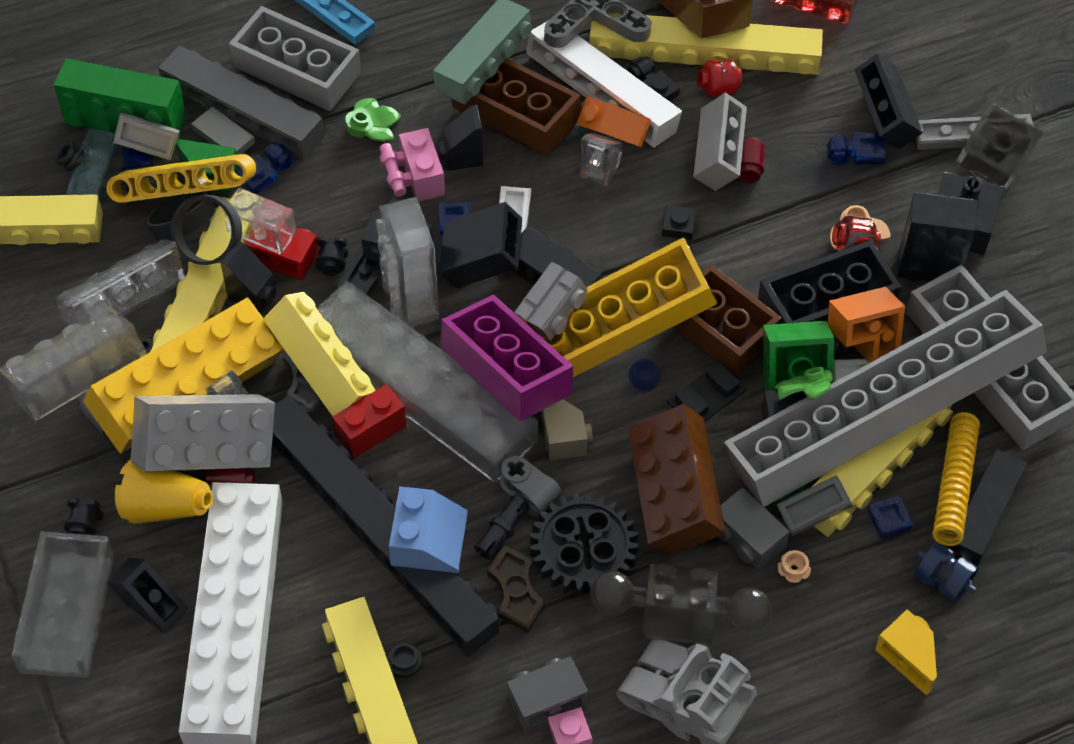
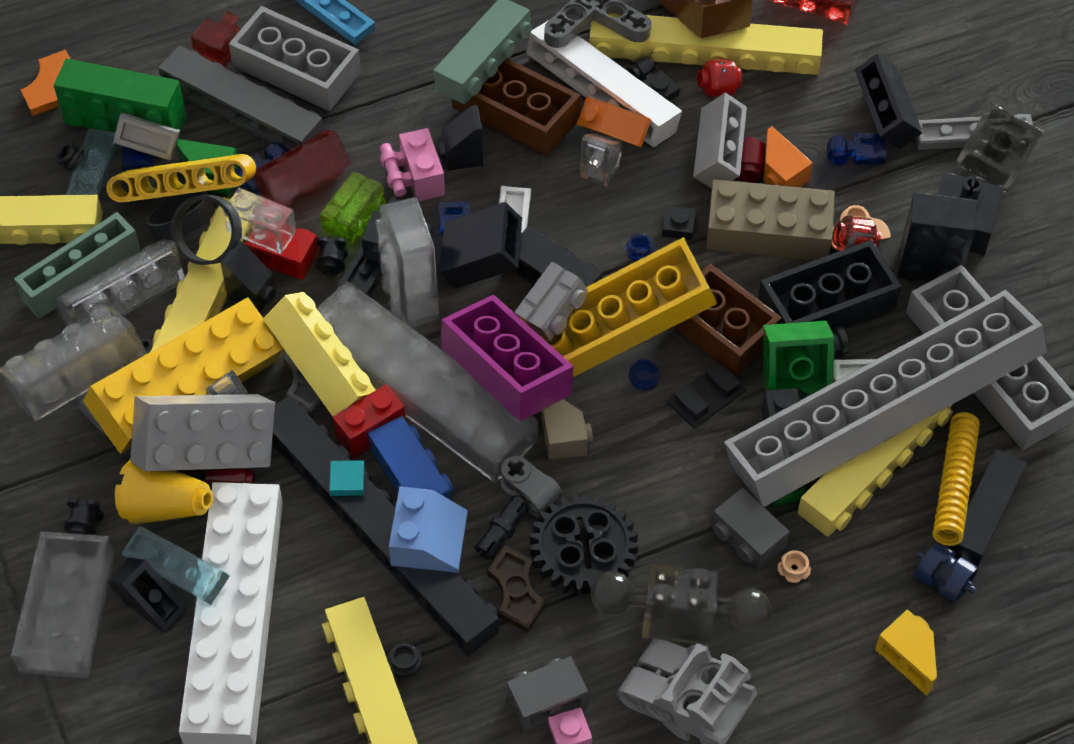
(40, 94): none -> orange tile
(76, 263): none -> sand green brick
(177, 565): none -> clear light blue tile
(213, 38): none -> clear red brick
(222, 131): light grey tile -> none
(302, 168): none -> clear red brick
(347, 478): none -> teal tile
(352, 207): none -> clear neon green brick
(371, 120): bright green plate -> none
(404, 458): none -> blue brick
(639, 241): none -> clear blue plate
(676, 480): reddish brown brick -> none
(770, 220): none -> dark tan brick
(784, 162): none -> orange slope
(813, 383): bright green plate -> none
(814, 505): dark grey tile -> none
(868, 322): orange brick -> none
(890, 517): clear blue plate -> none

